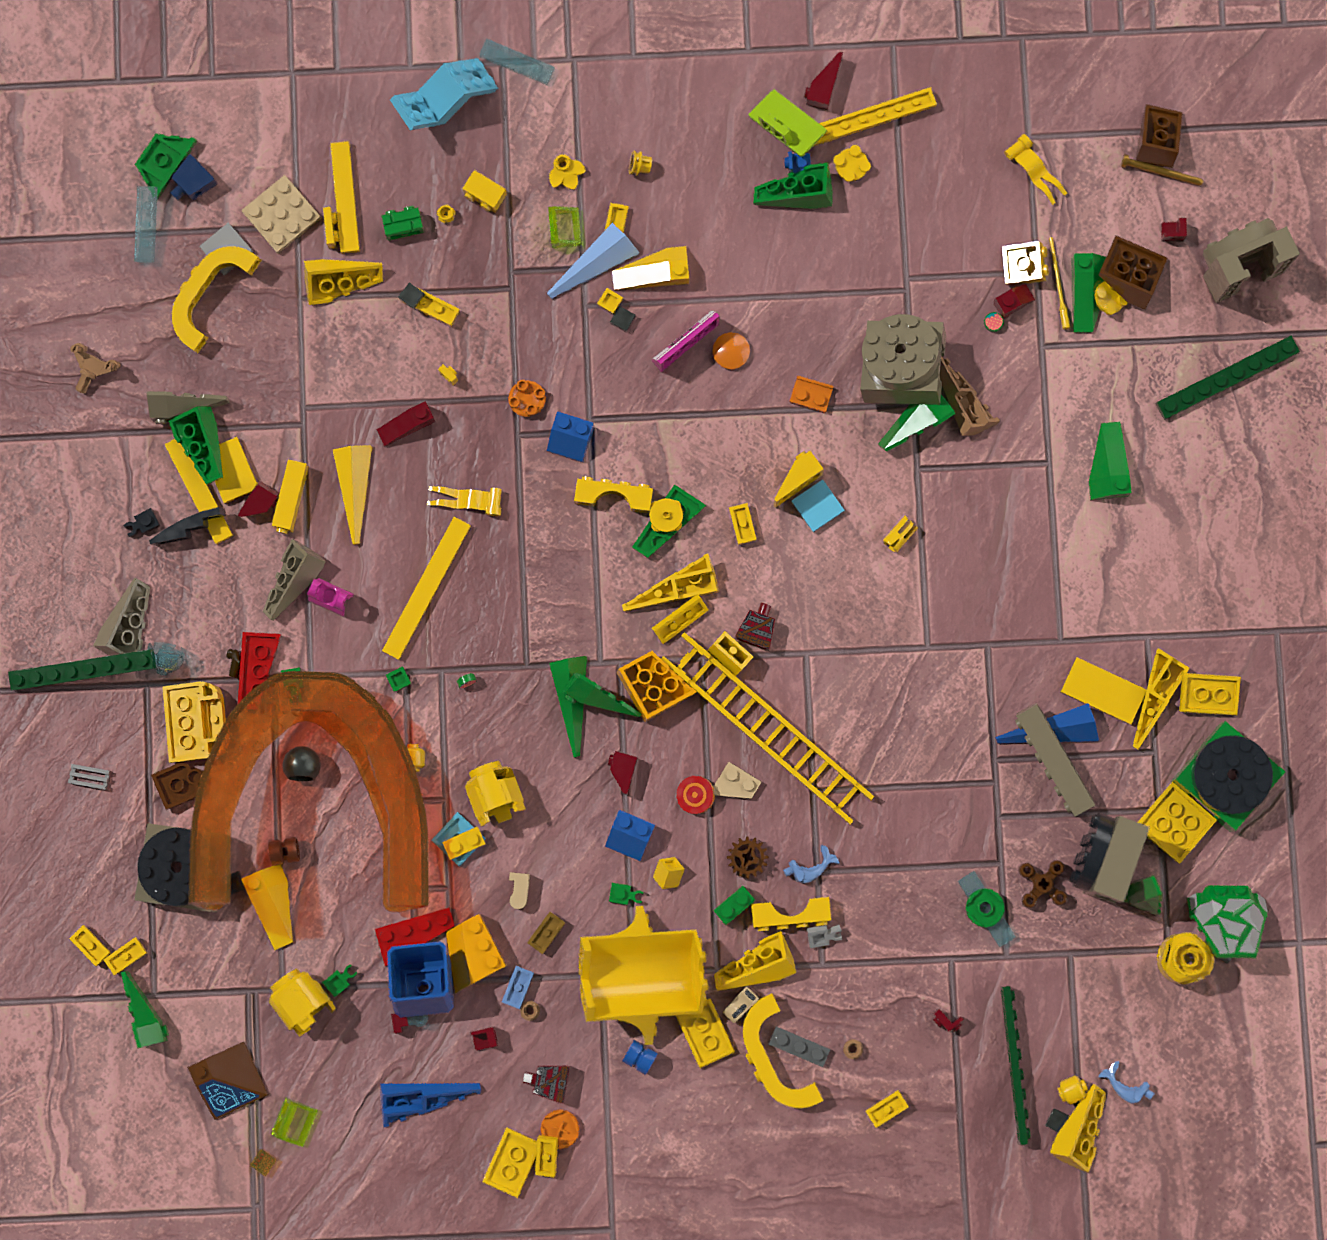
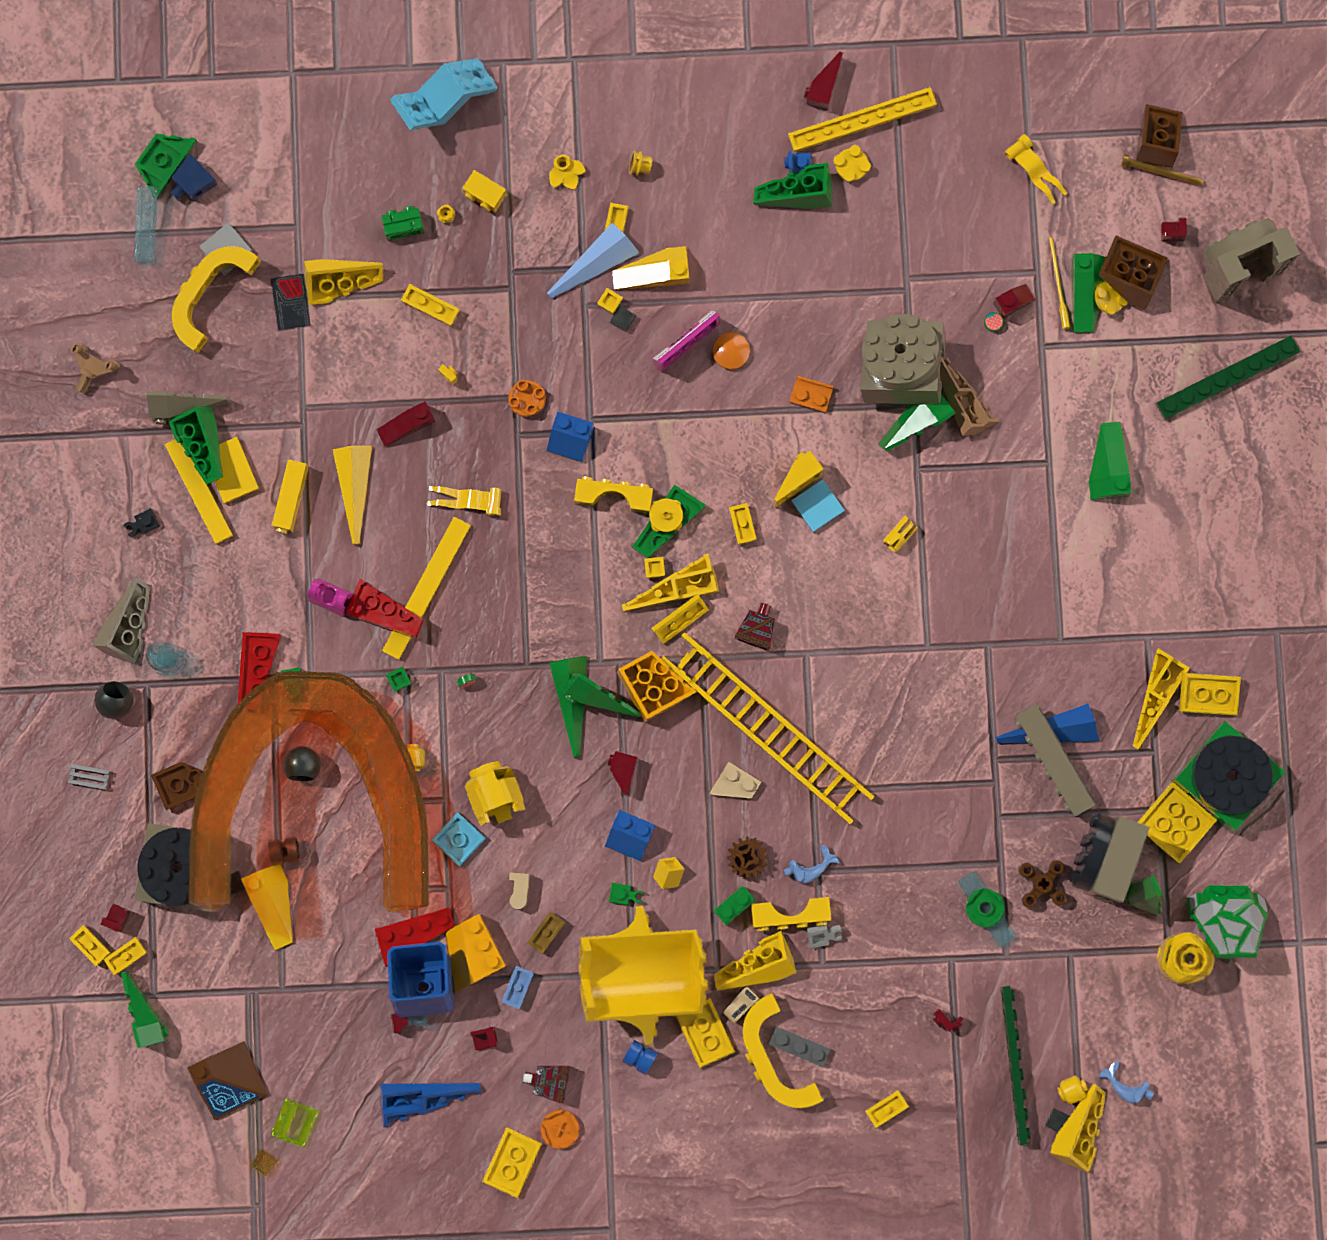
(82, 669): dark green plate -> none
(113, 700): none -> pearl dark grey helmet
(116, 918): none -> dark red panel
(182, 529): black slope -> none
(192, 719): yellow plate -> none
(235, 662): dark brown arm -> none
(259, 500): dark red slope -> none
(281, 214): tan plate -> none
(290, 302): none -> black sticker
(297, 573): dark tan wedge -> none
(298, 999): yellow piece -> none
(331, 235): yellow plate -> none
(337, 982): green plate -> none
(345, 197): yellow tile -> none
(376, 608): none -> red wing
(411, 295): pearl dark grey tile -> none
(464, 843): yellow plate -> none
(516, 61): clear light blue tile -> none
(525, 1015): medium nougat plate -> none
(546, 1156): yellow plate -> none
(555, 241): clear neon green tile -> none
(654, 567): none -> yellow plate
(695, 794): red tile -> none
(730, 653): yellow brick -> none
(787, 123): lime bracket -> none
(857, 1054): medium nougat plate -> none
(1025, 263): plate -> none
(1103, 691): yellow tile -> none

